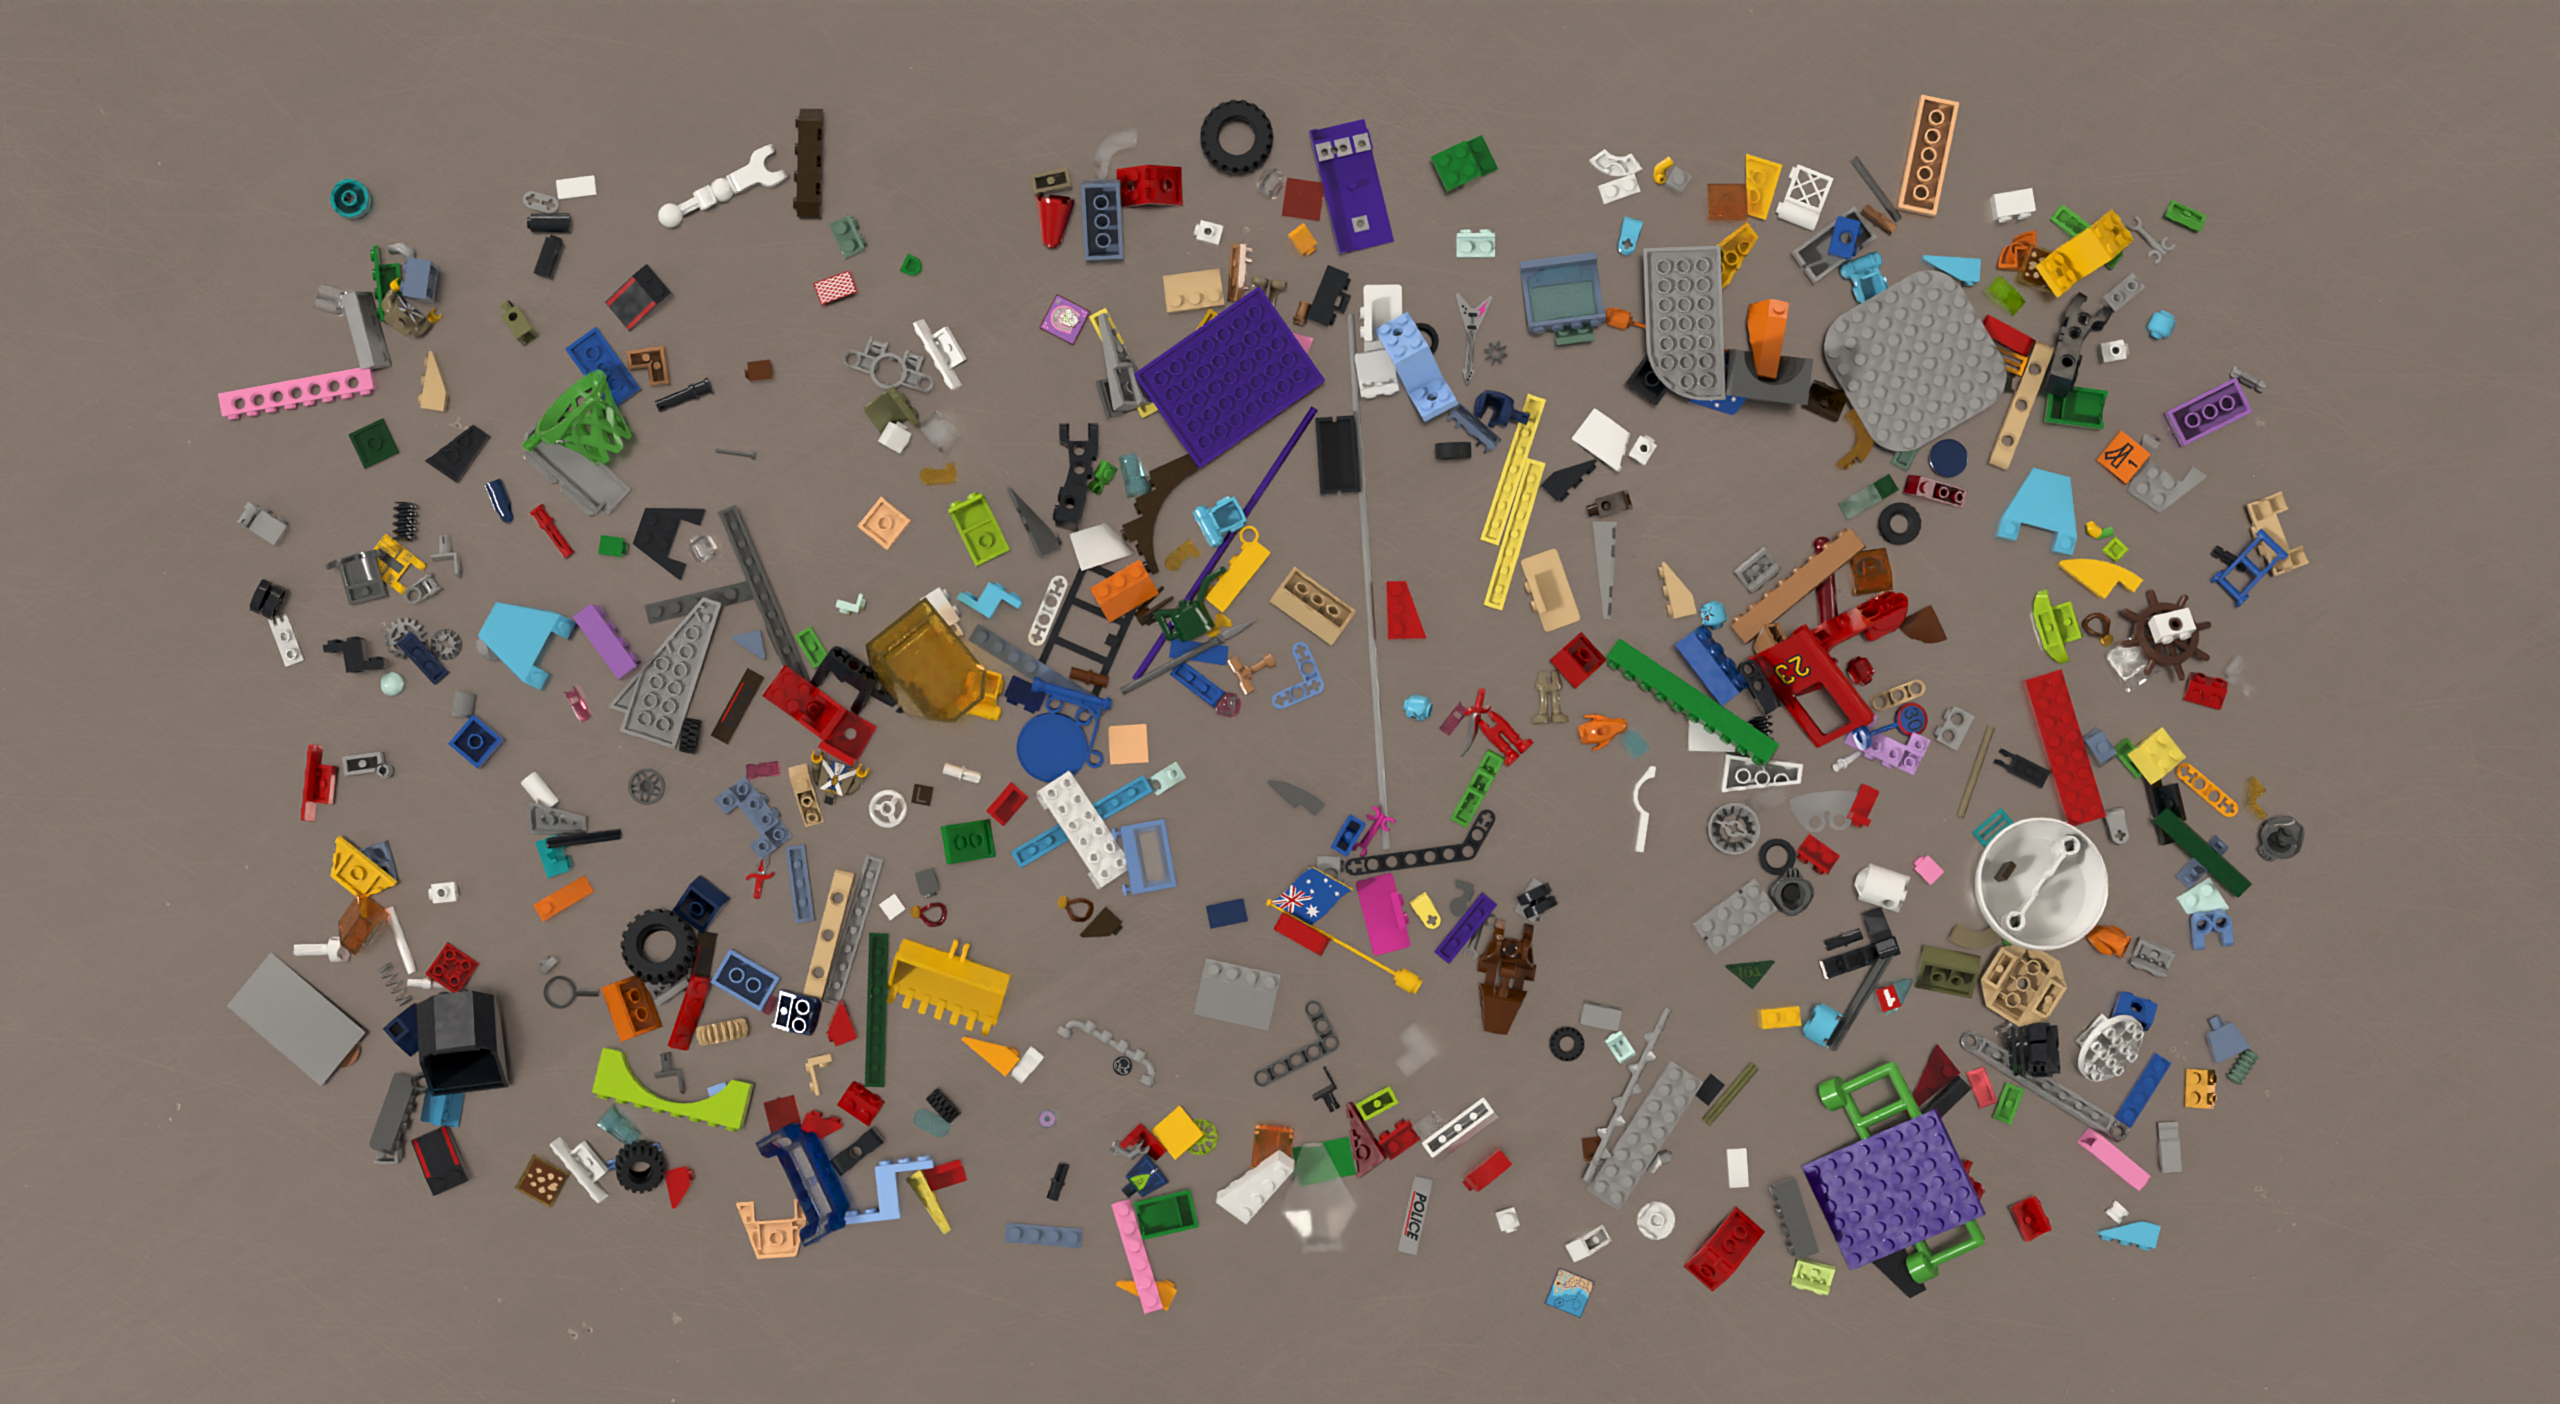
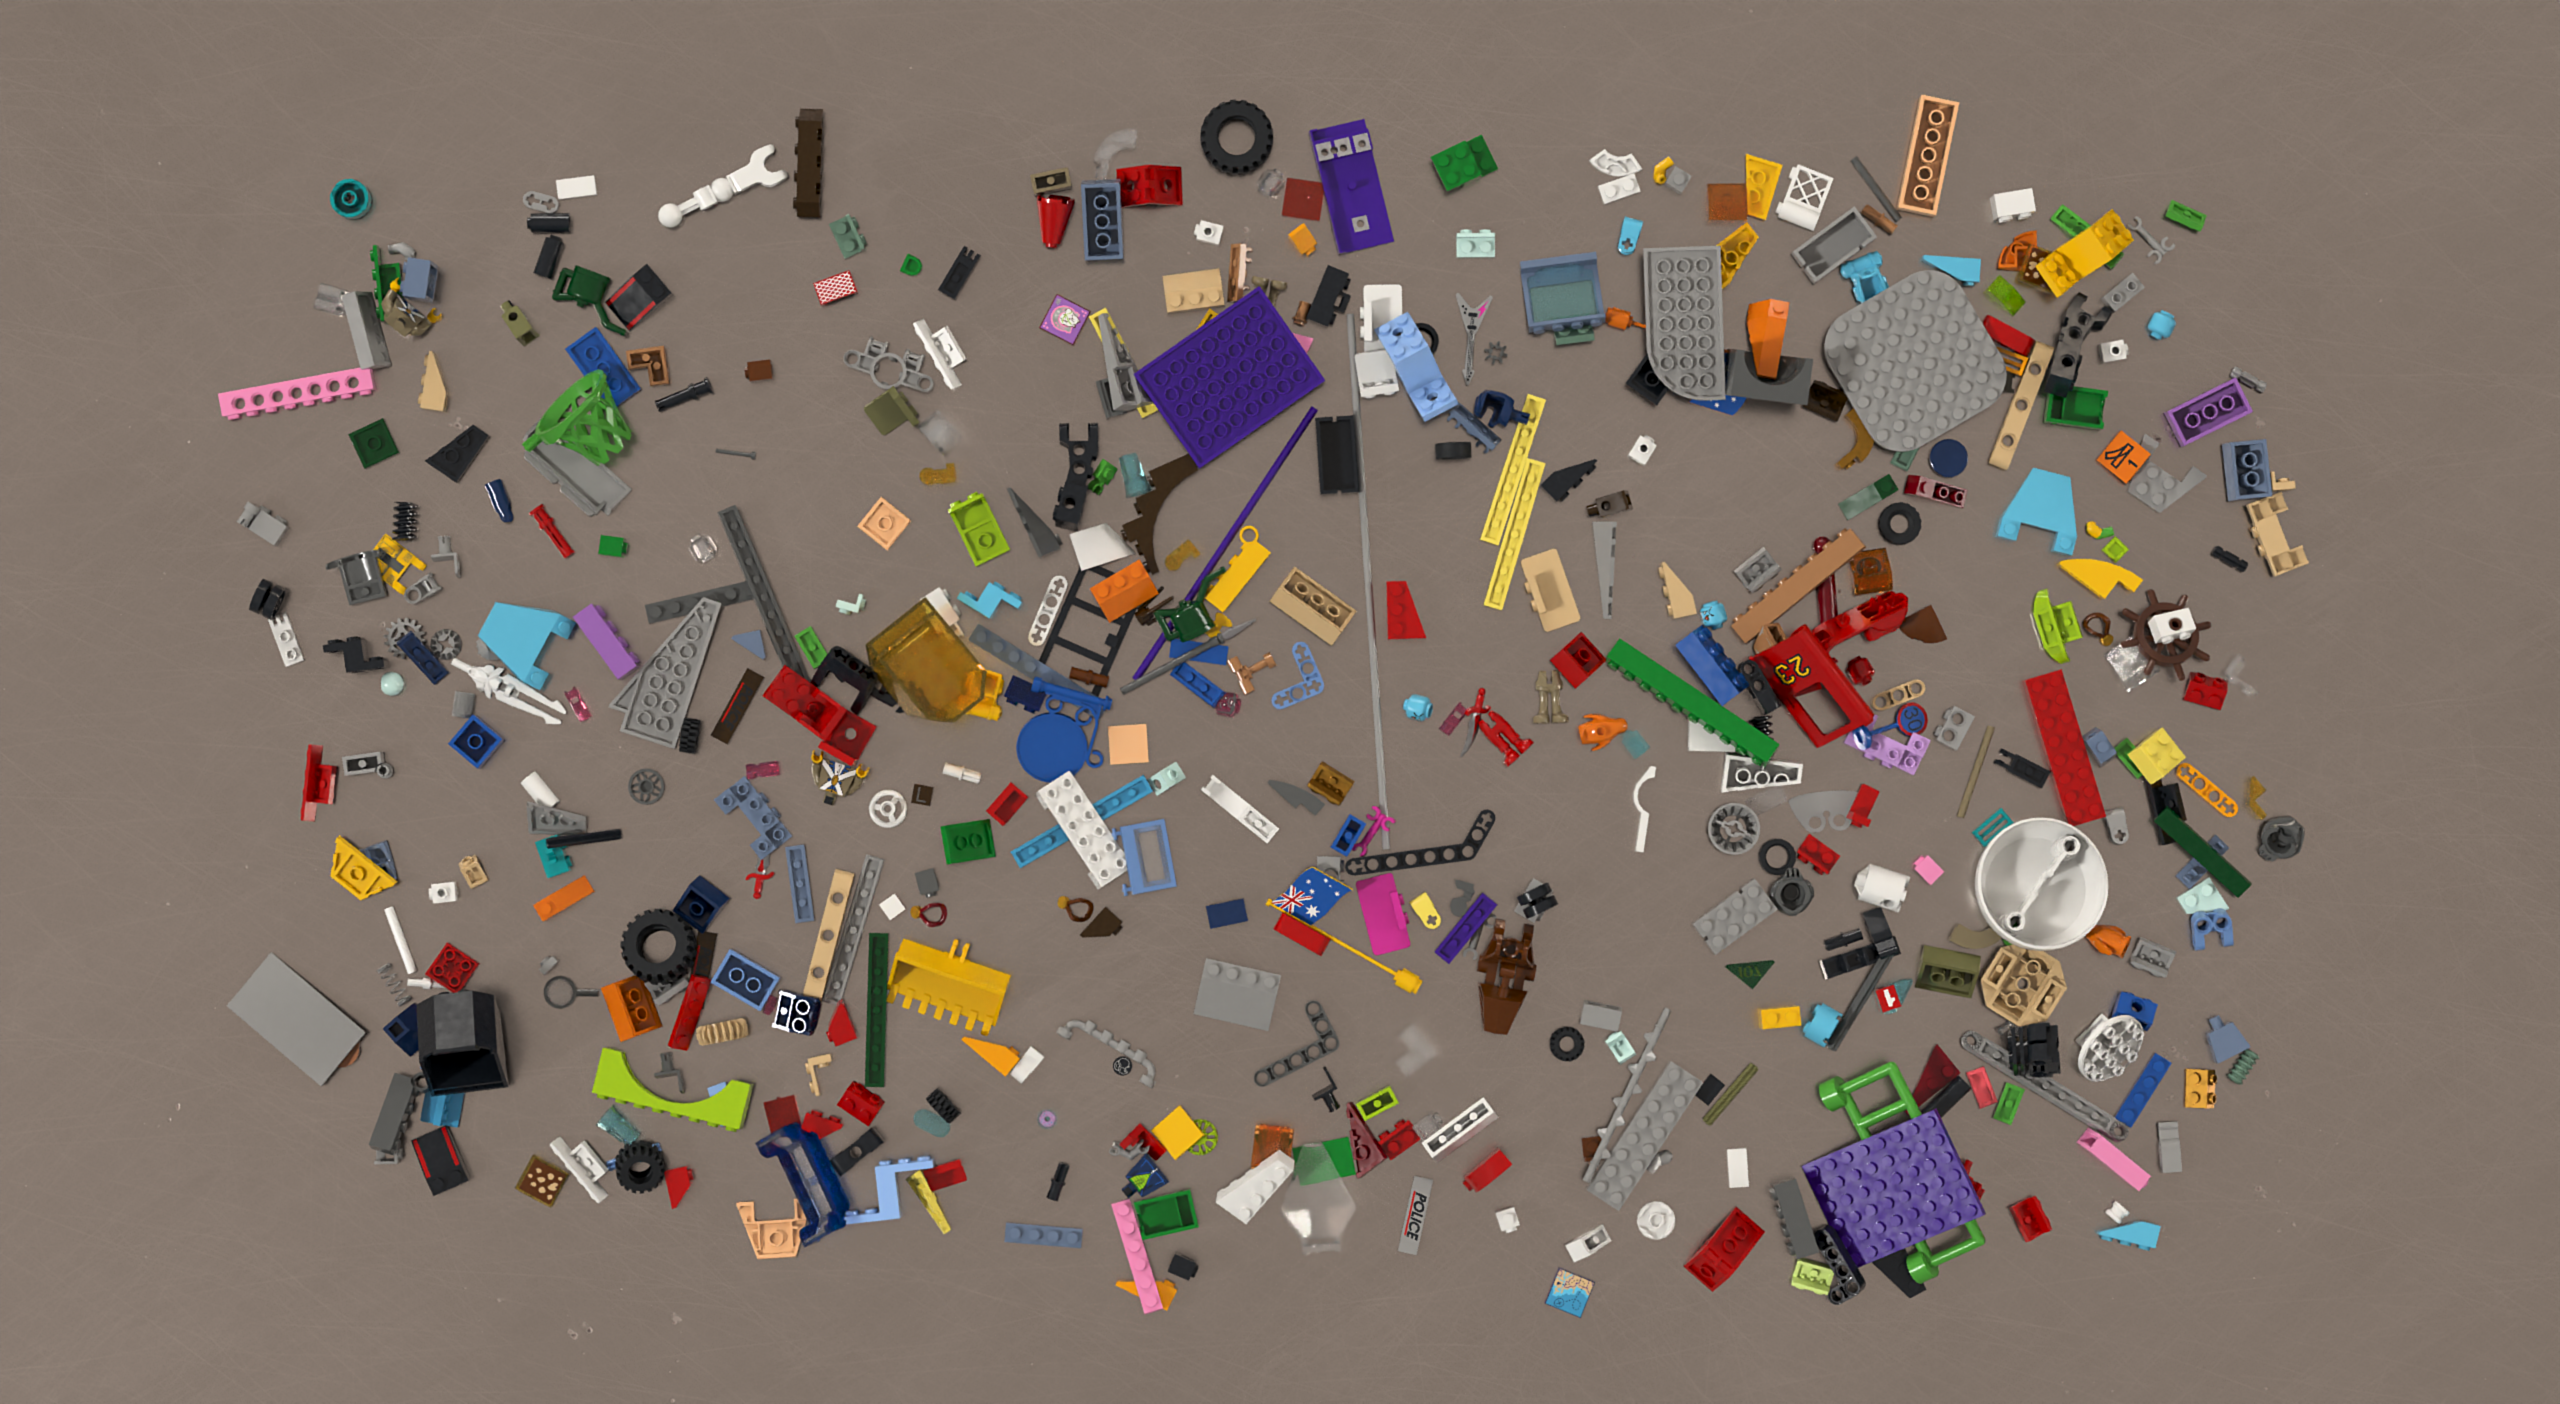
(333, 949): white piece -> none
(360, 923): clear orange slope -> none
(472, 871): none -> tan bracket
(489, 679): none -> white sword
(586, 289): none -> dark green piece
(658, 532): black wing -> none
(805, 794): tan slope -> none
(895, 436): white brick -> none
(958, 273): none -> black hinge
(1183, 1266): none -> black brick
(1219, 519): medium azure piece -> none
(1240, 809): none -> white piece
(1330, 783): none -> pearl gold bracket
(1477, 788): bright green slope -> none
(1603, 438): white slope -> none
(1836, 1262): none -> black beam
(1837, 247): blue brick -> none
(1846, 761): white bar -> none
(2005, 871): dark brown tile -> none
(2242, 597): blue piece -> none
(2247, 470): none -> sand blue slope
(2282, 485): none -> tan bracket

